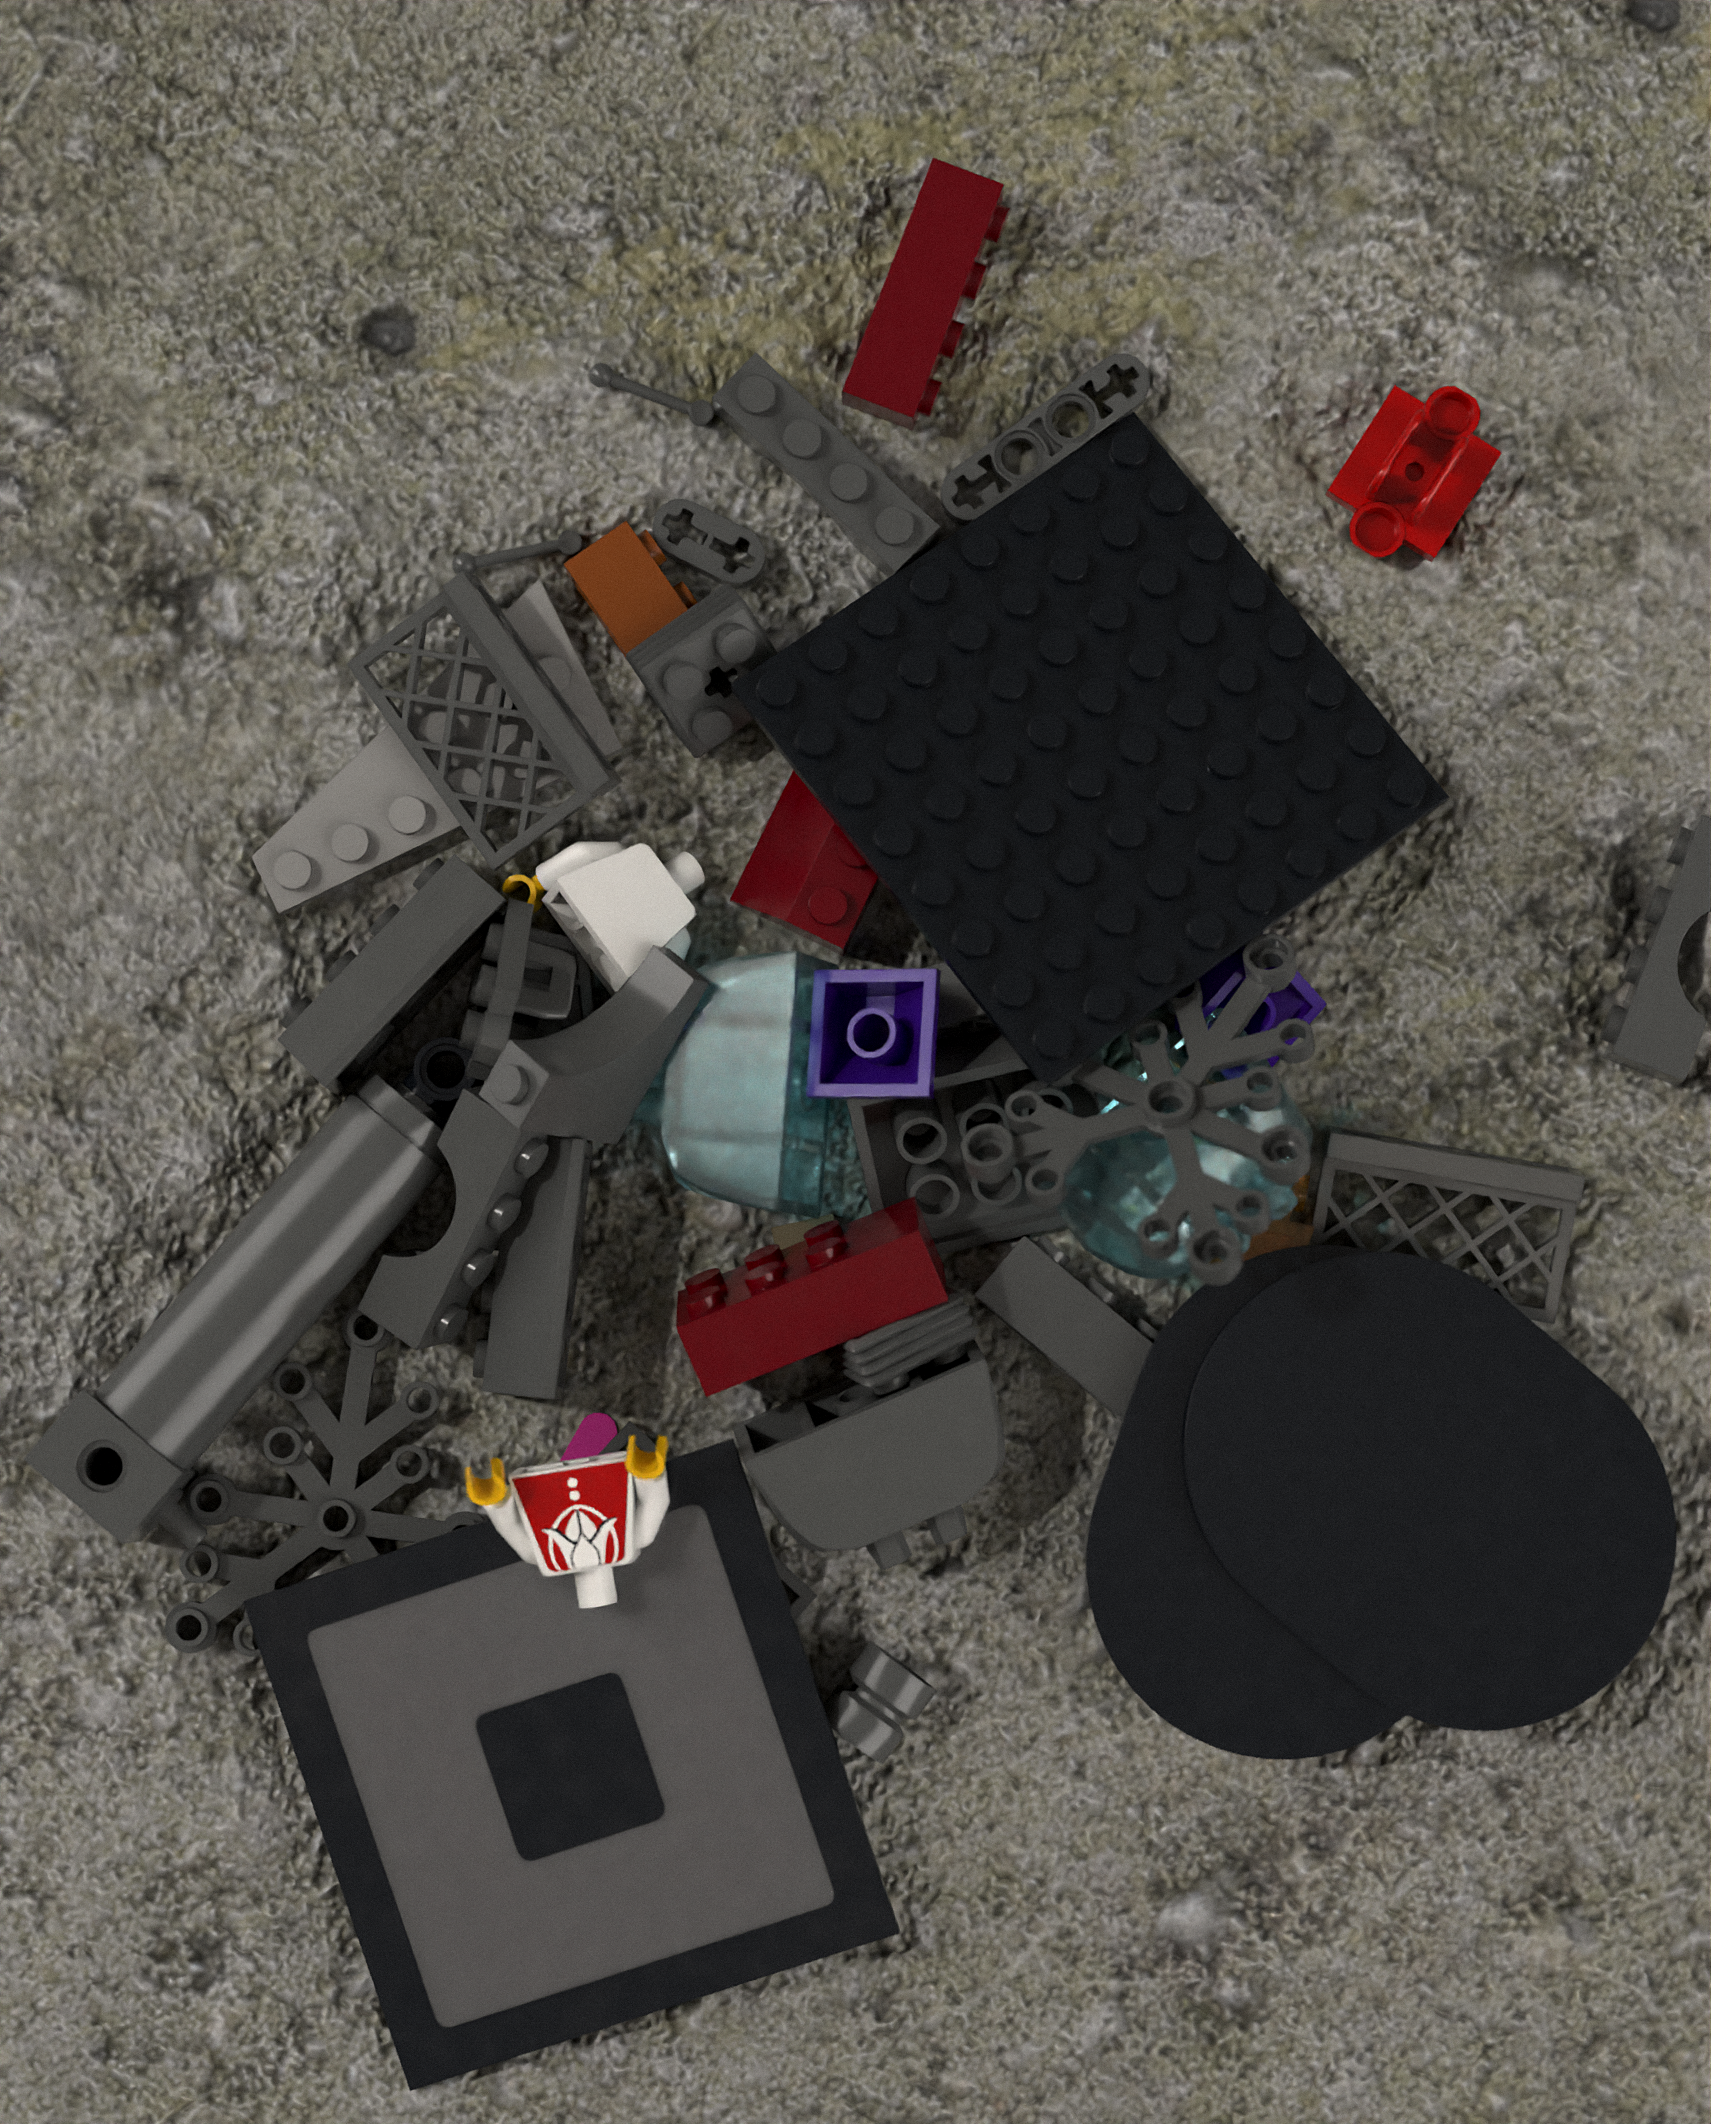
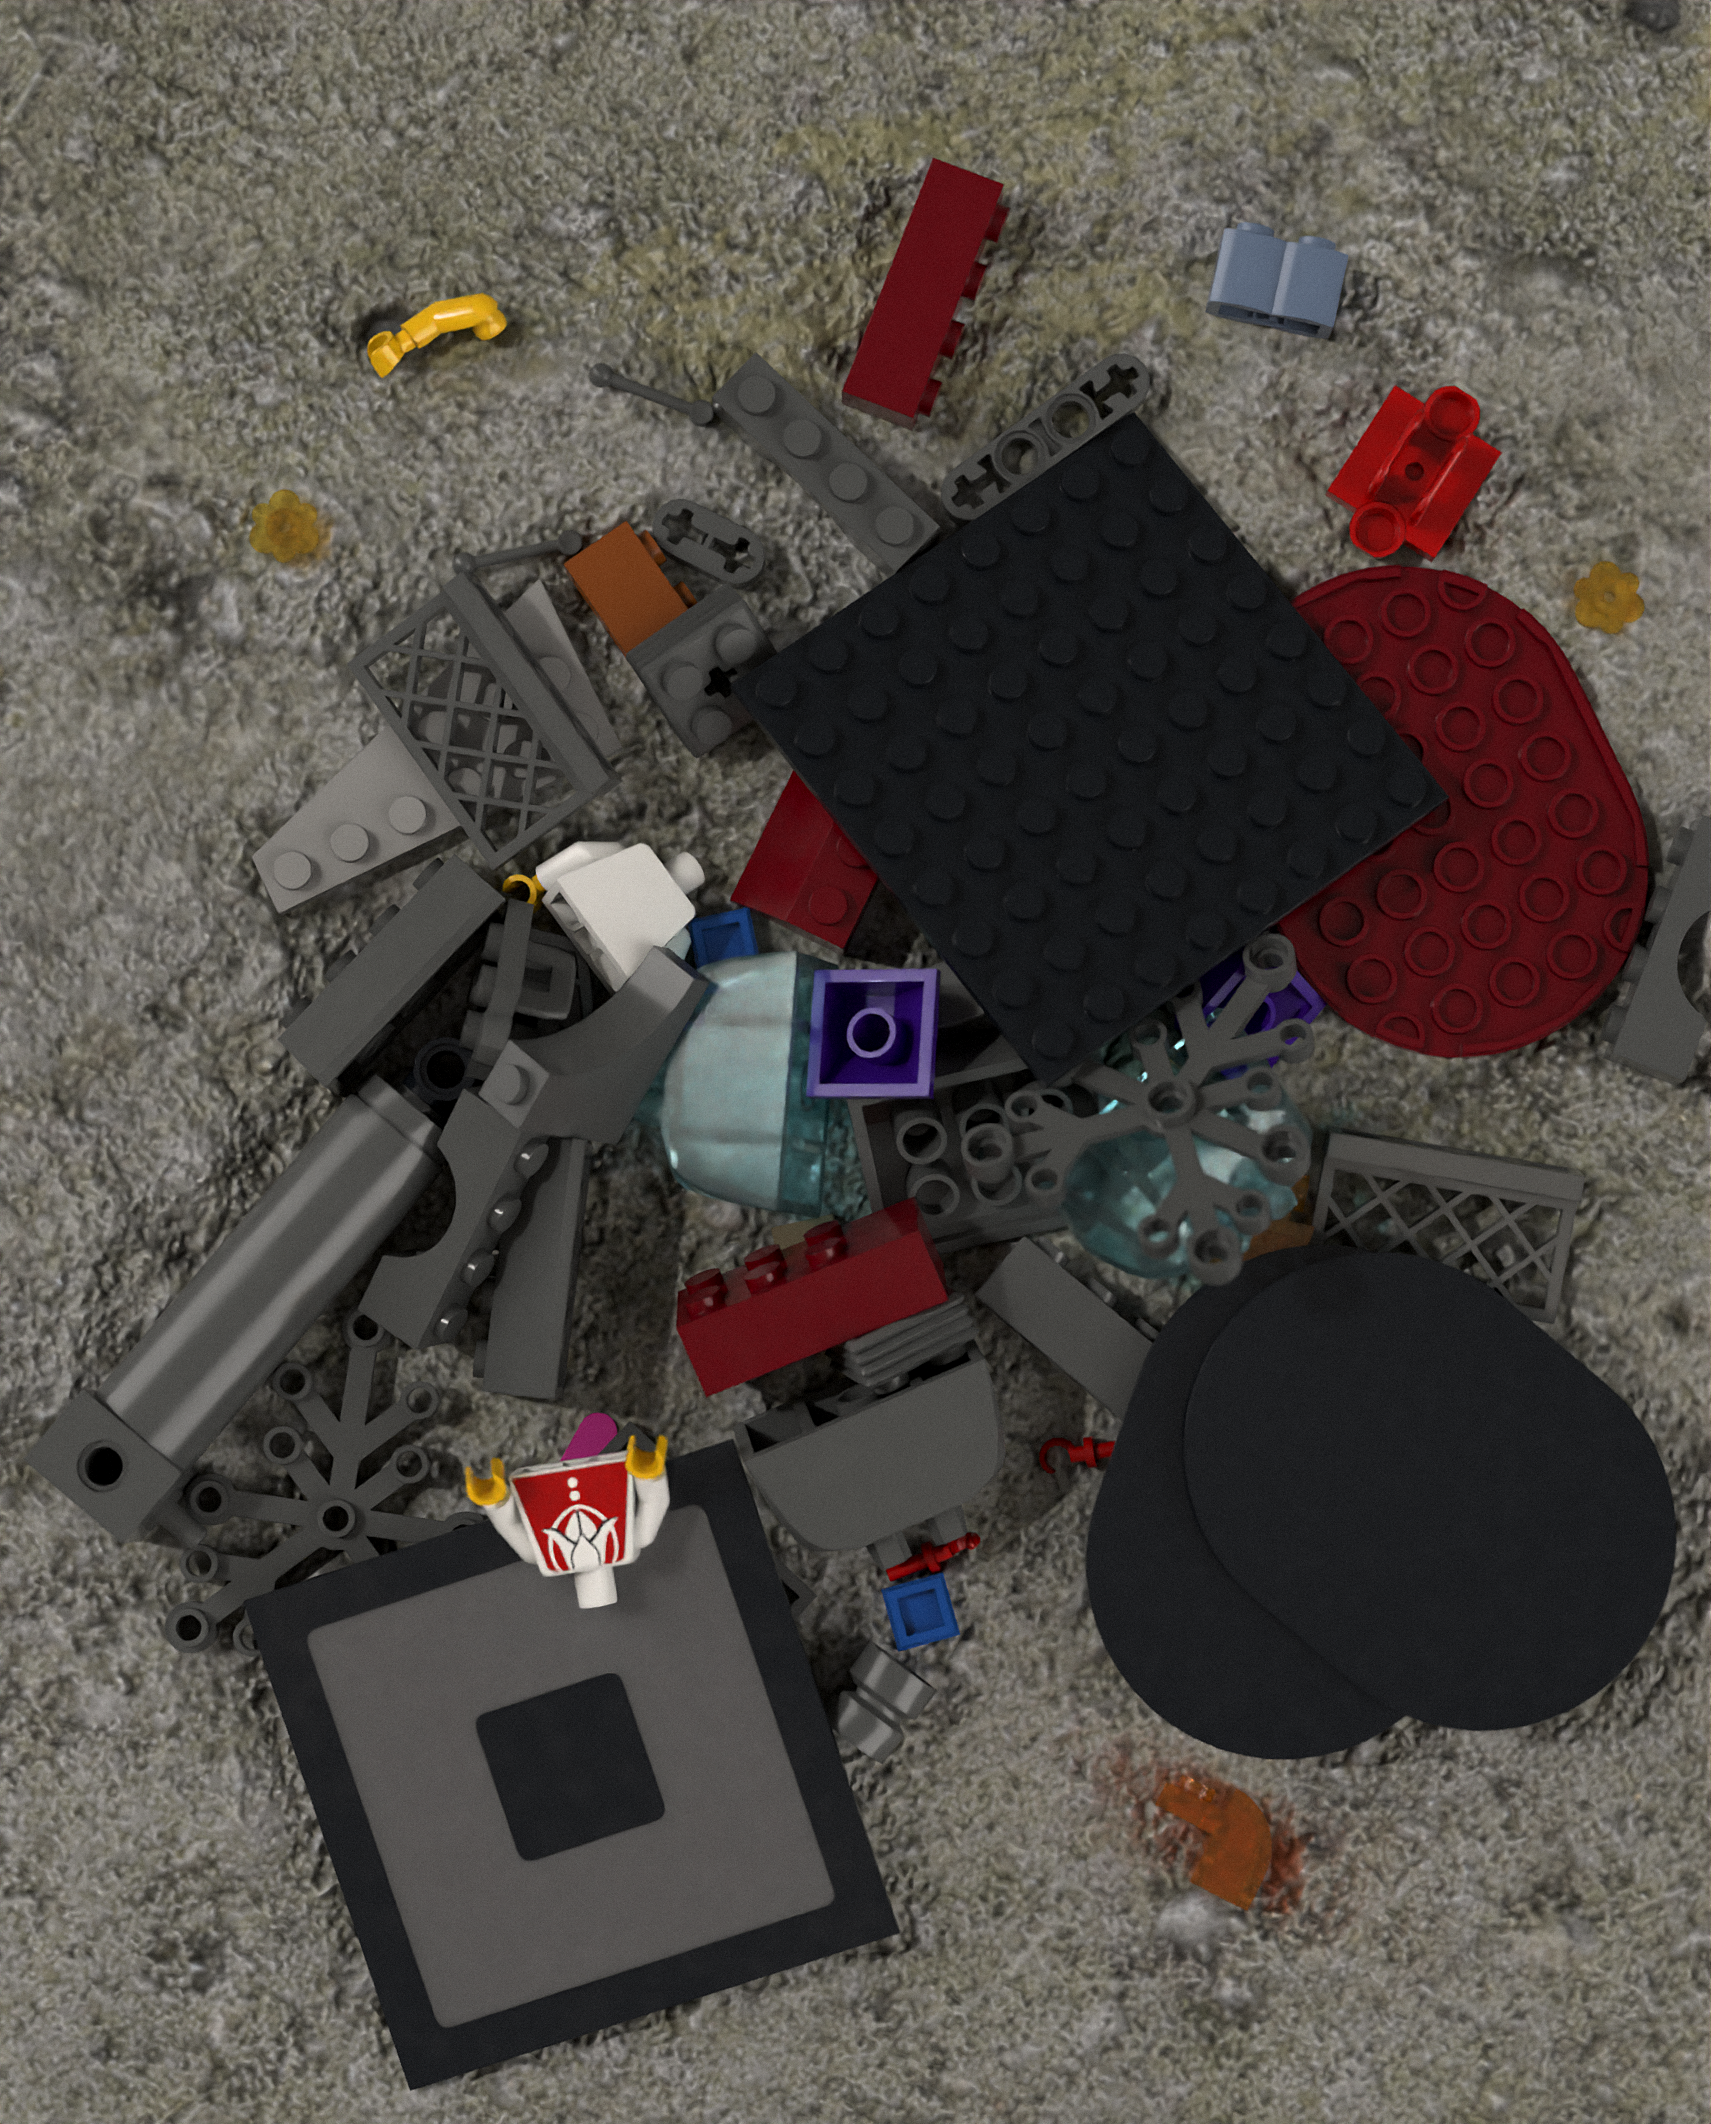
(282, 509): none -> clear yellow plant
(440, 317): none -> yellow arm
(722, 936): none -> blue tile
(920, 1611): none -> blue tile
(932, 1556): none -> red hand
(1089, 1452): none -> red hand
(1236, 1843): none -> clear orange brick
(1277, 281): none -> sand blue brick
(1534, 871): none -> dark red tile
(1595, 610): none -> clear yellow plant

